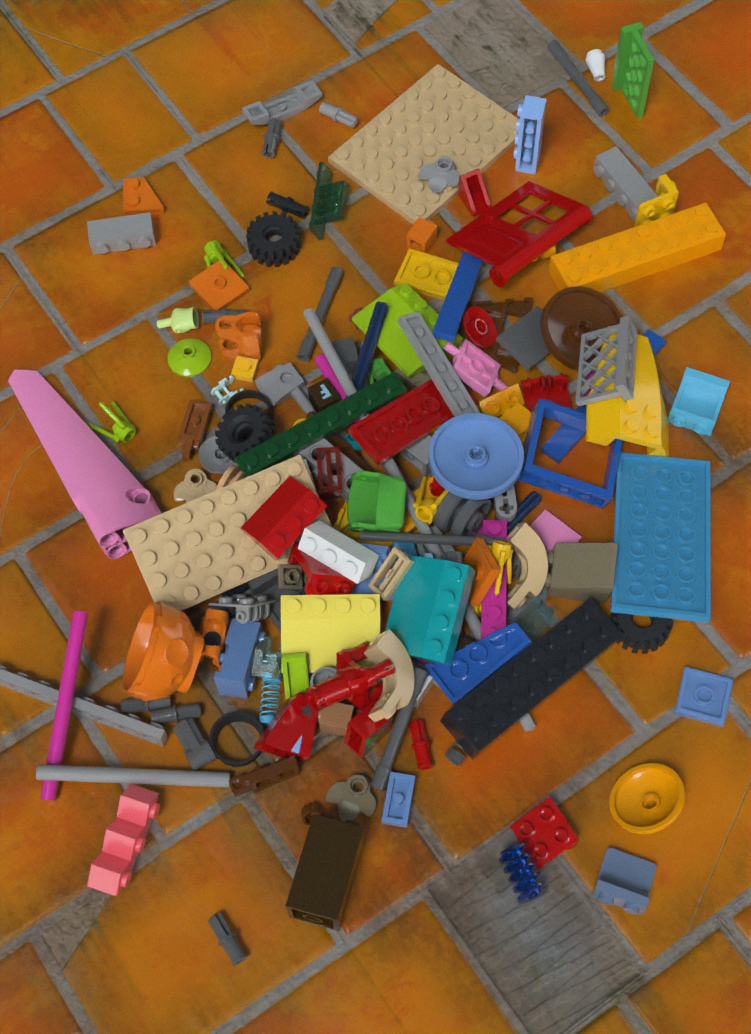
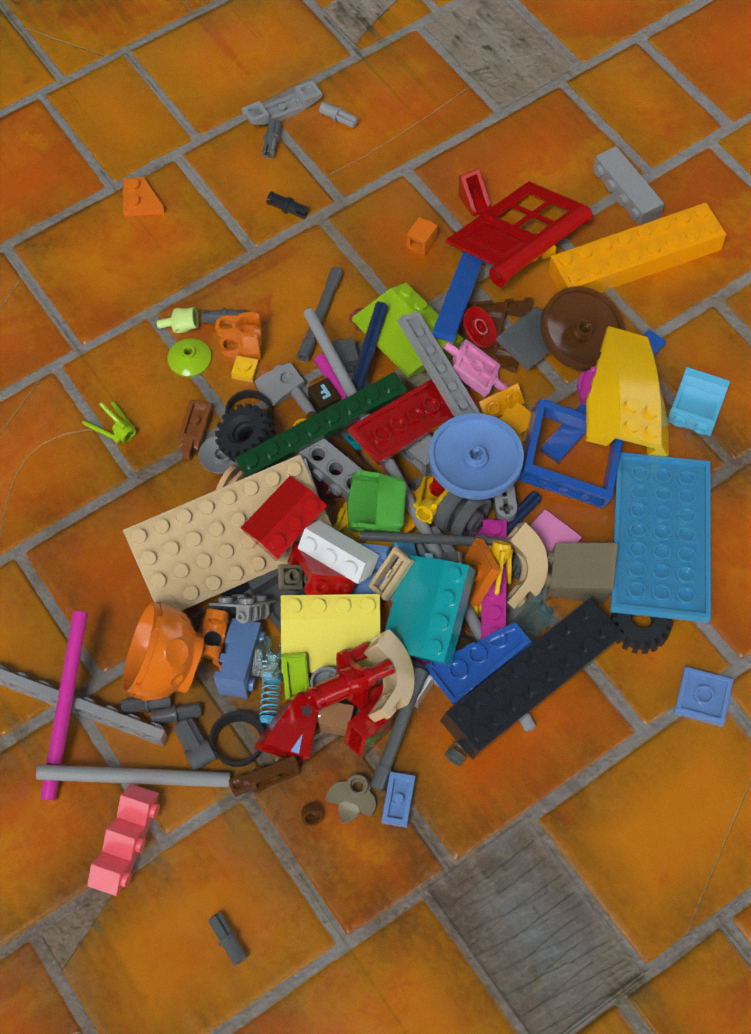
(89, 470): bright pink panel -> none
(121, 233): light grey brick -> none
(189, 491): tan plate -> none
(215, 252): lime plant -> none
(218, 286): orange plate -> none
(222, 386): light aqua piece -> none
(273, 251): black tyre -> none
(326, 871): dark brown brick -> none
(328, 201): clear green bracket -> none
(330, 488): clear red tile -> none
(378, 370): bright green plant -> none
(420, 745): red axle -> none
(426, 122): tan plate -> none
(426, 274): yellow tile -> none
(440, 174): light grey plate -> none
(521, 873): clear blue piece -> none
(530, 134): light blue brick -> none
(545, 832): red hinge -> none
(546, 388): red hinge -> none
(594, 99): dark grey piece -> none
(596, 62): white cone -> none
(623, 360): light grey fence -> none
(624, 881): sand blue bracket -> none
(633, 68): bright green fence -> none
(643, 788): light orange dish -> none
(661, 205): yellow bracket -> none

